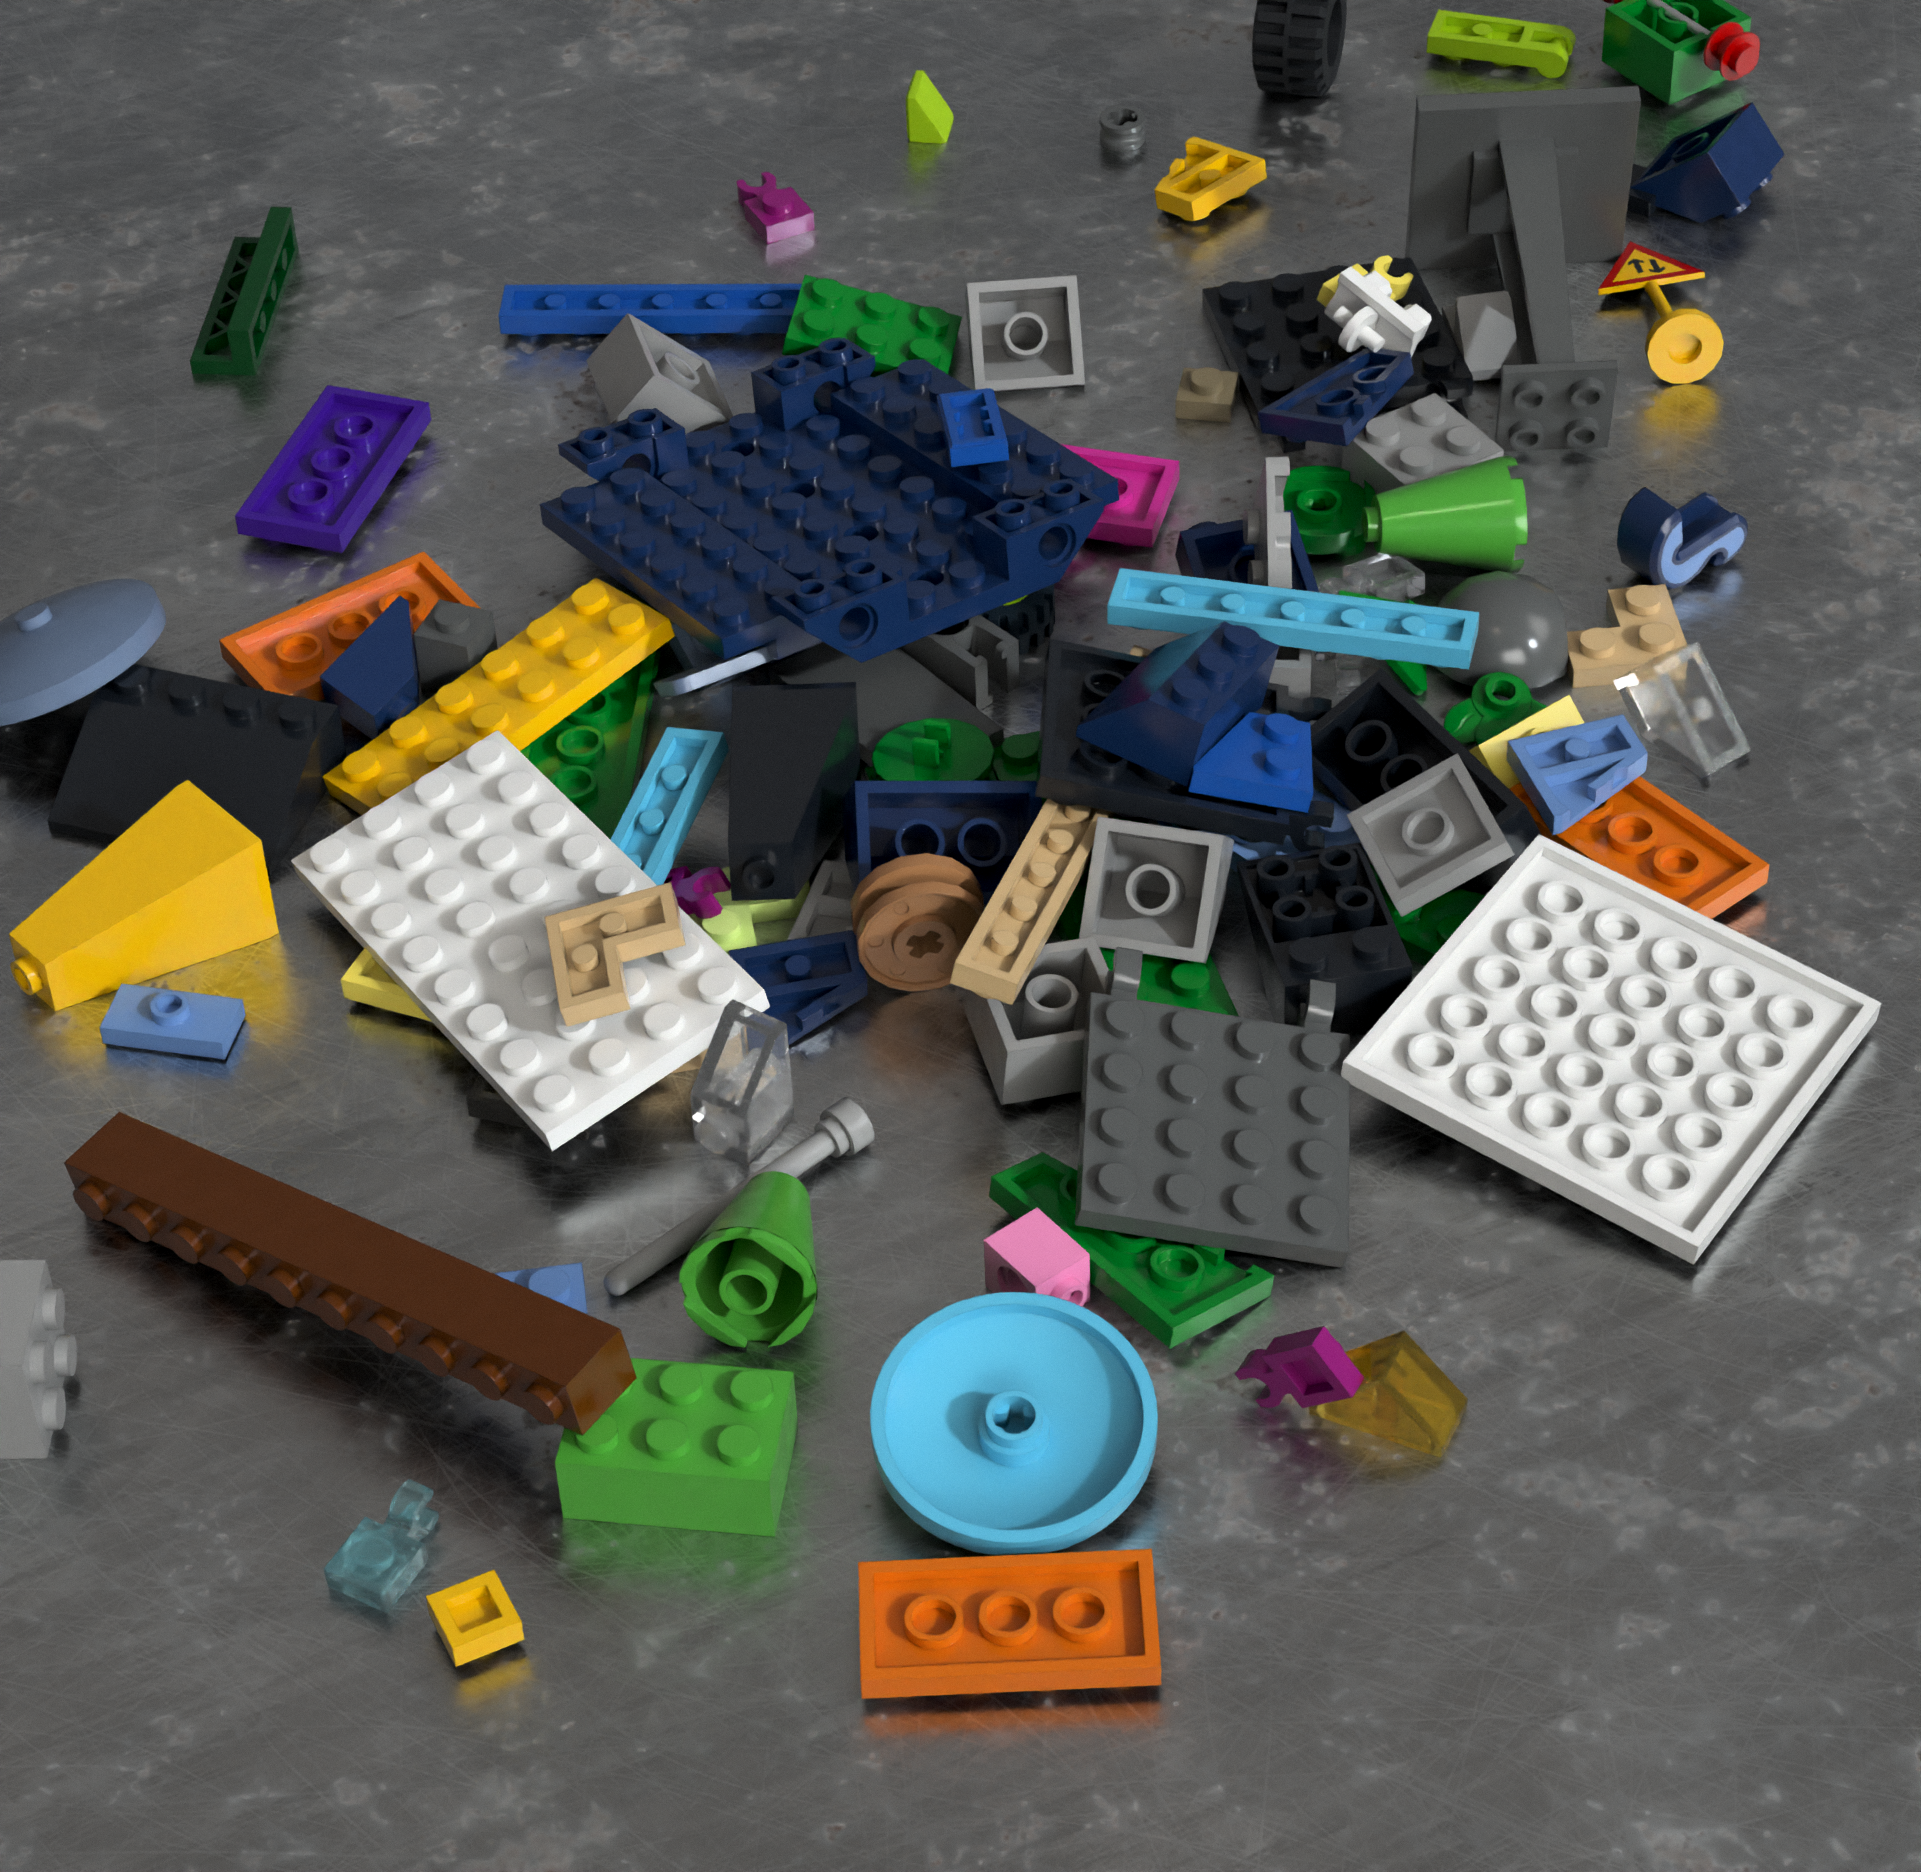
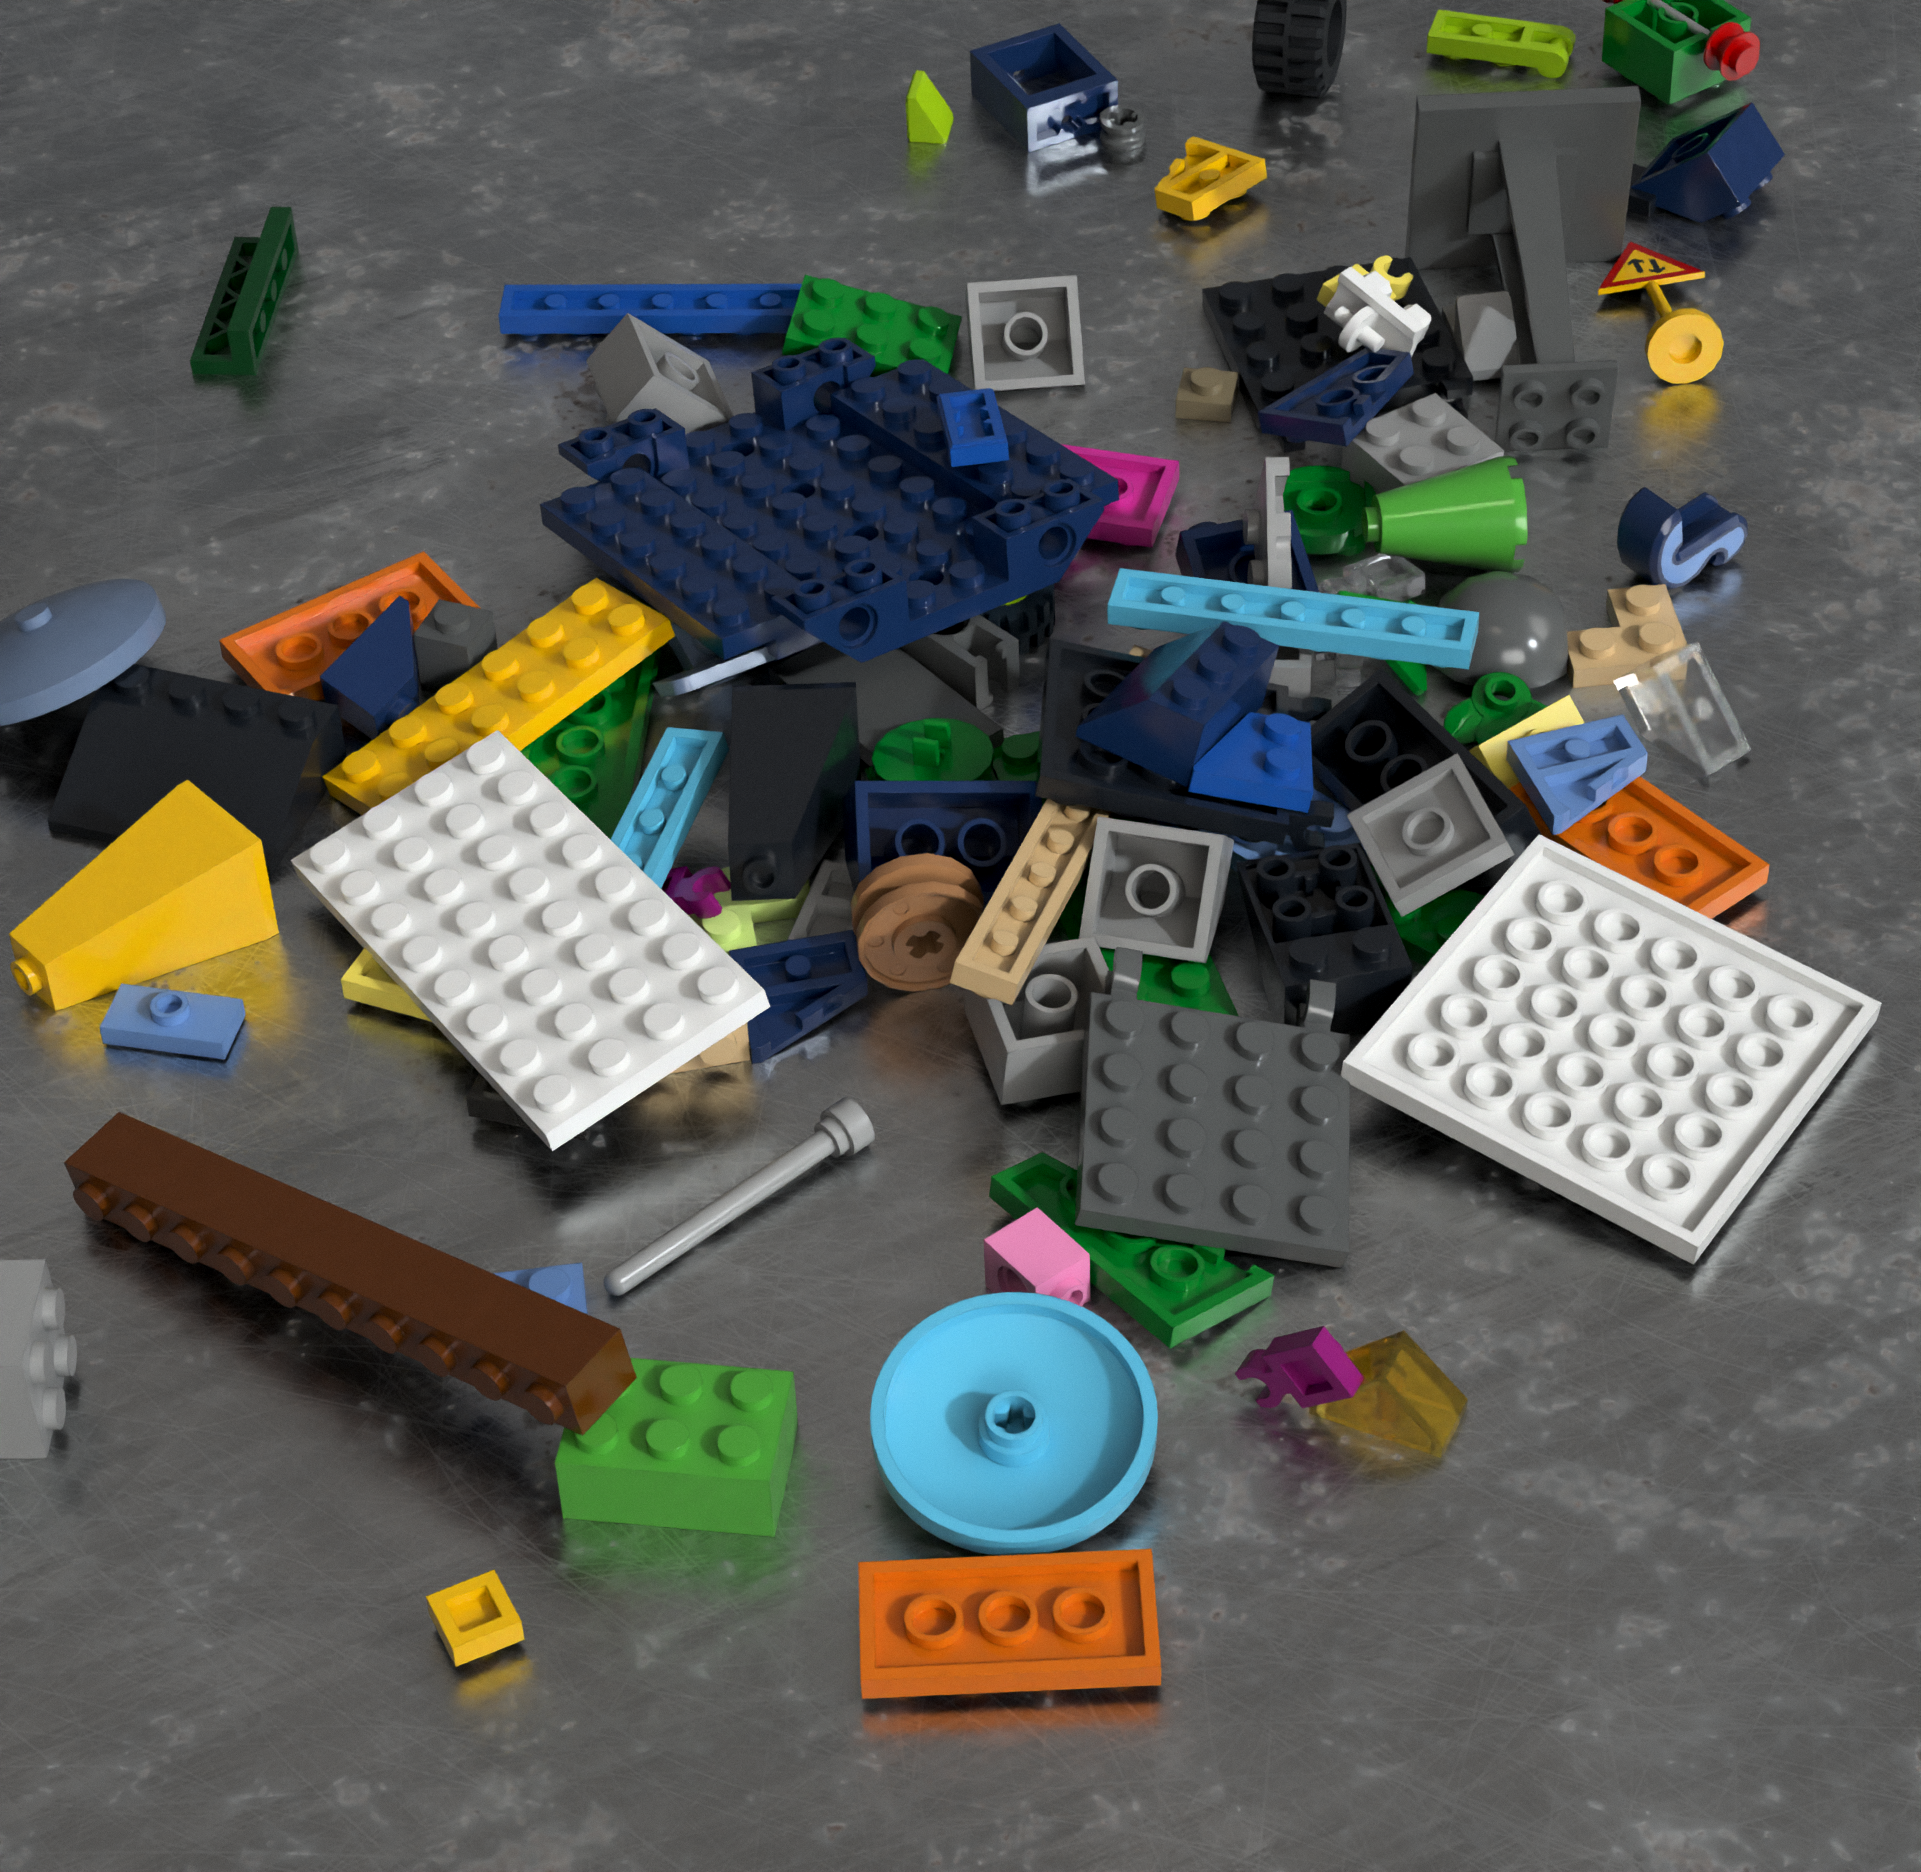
(333, 468): dark purple plate -> none
(384, 1559): clear light blue plate -> none
(595, 941): tan plate -> none
(743, 1085): clear slope -> none
(755, 1265): bright green cone -> none
(774, 211): magenta plate -> none
(1038, 117): none -> dark blue window

